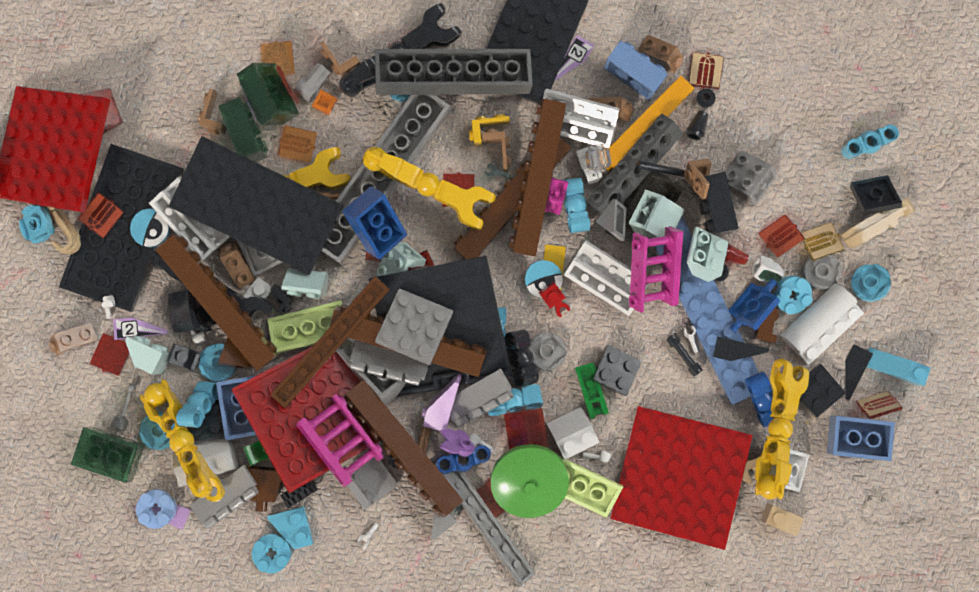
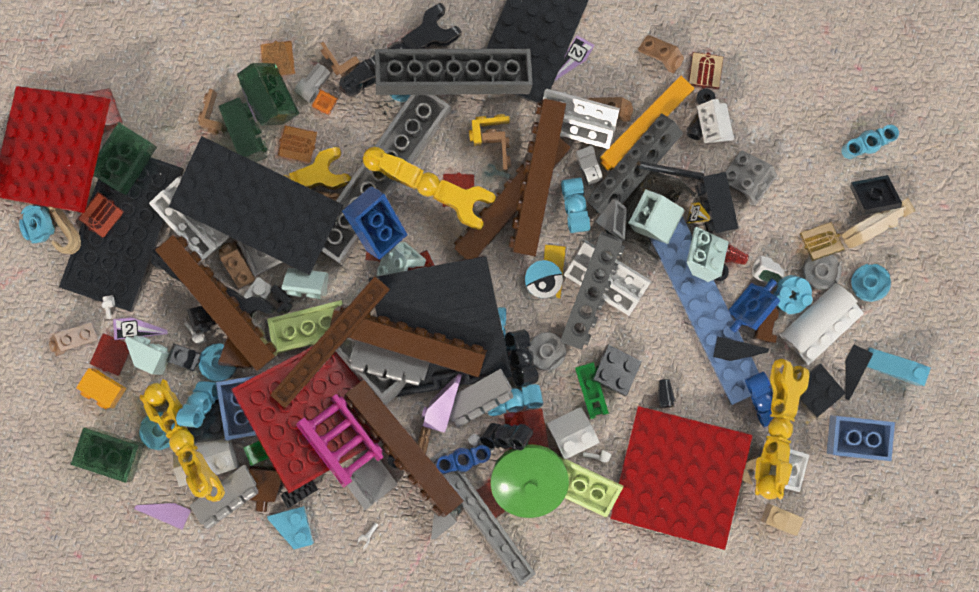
(100, 388): none -> light orange brick
(121, 421): hinge -> none
(123, 158): none -> clear green brick
(147, 501): light blue plate -> none
(149, 228): tile -> none
(181, 311): black slope -> none
(266, 563): medium azure plate -> none
(287, 84): clear red piece -> none
(414, 326): light grey plate -> none
(457, 442): medium lavender plate -> none
(506, 436): none -> black piece
(553, 297): red plate -> none
(556, 195): dark pink hips -> none
(571, 335): none -> dark grey brick
(598, 158): clear head -> none
(635, 70): medium blue brick -> none
(665, 394): none -> black cone
(670, 272): dark pink fence -> none
(674, 341): black bar -> none
(691, 338): white hand -> none
(695, 175): medium nougat bracket -> none
(697, 213): none -> sticker
(715, 122): none -> white bracket
(781, 236): clear red piece -> none
(879, 405): piece -> none

